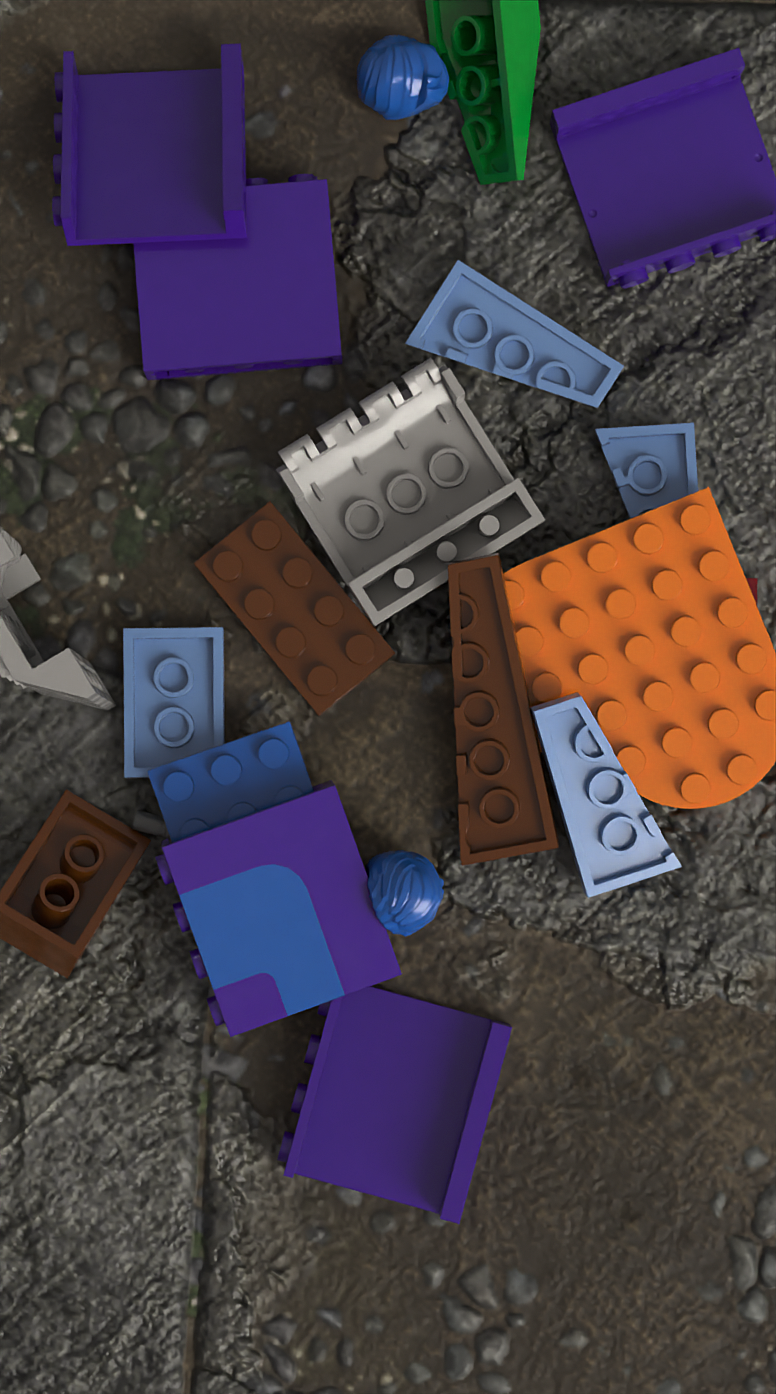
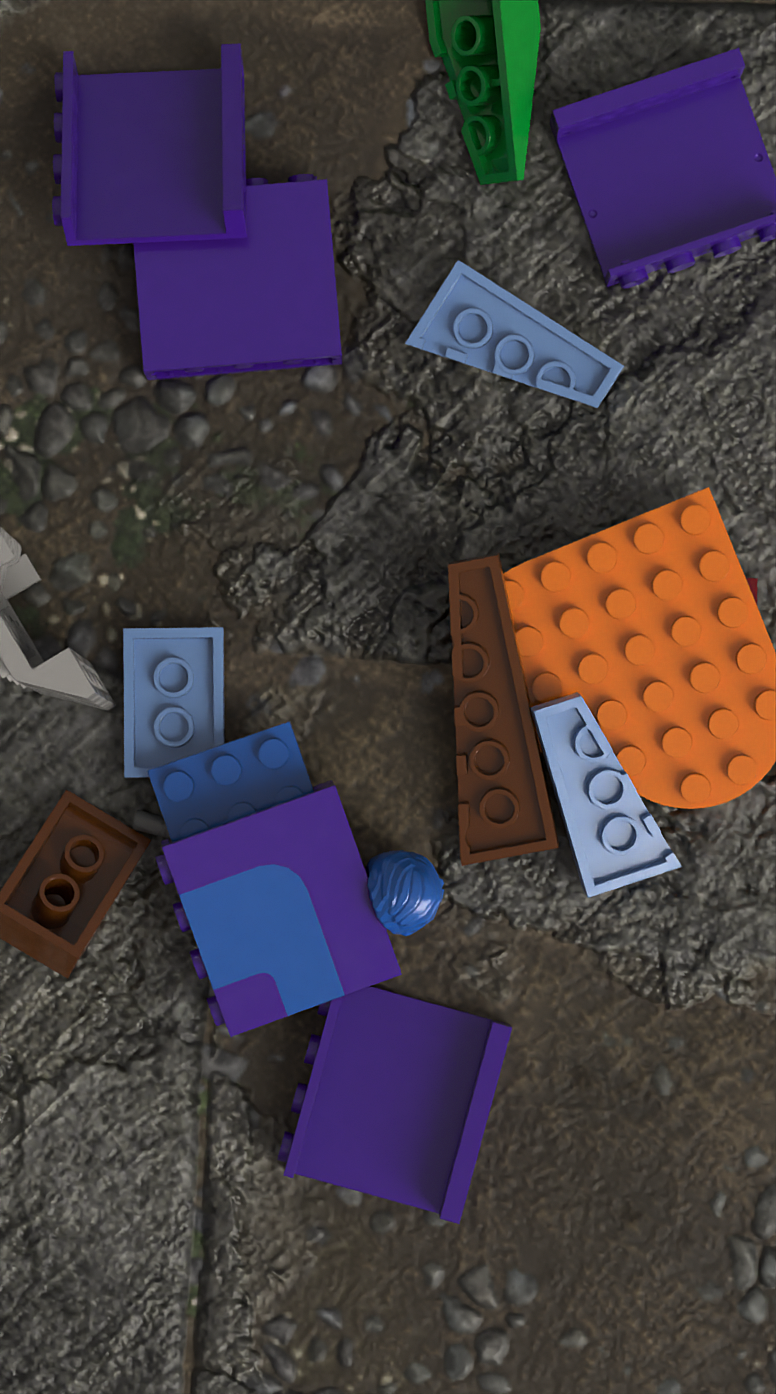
(294, 608): reddish brown plate -> none
(401, 77): blue hair -> none
(405, 490): light grey slope -> none
(651, 463): medium blue wing -> none

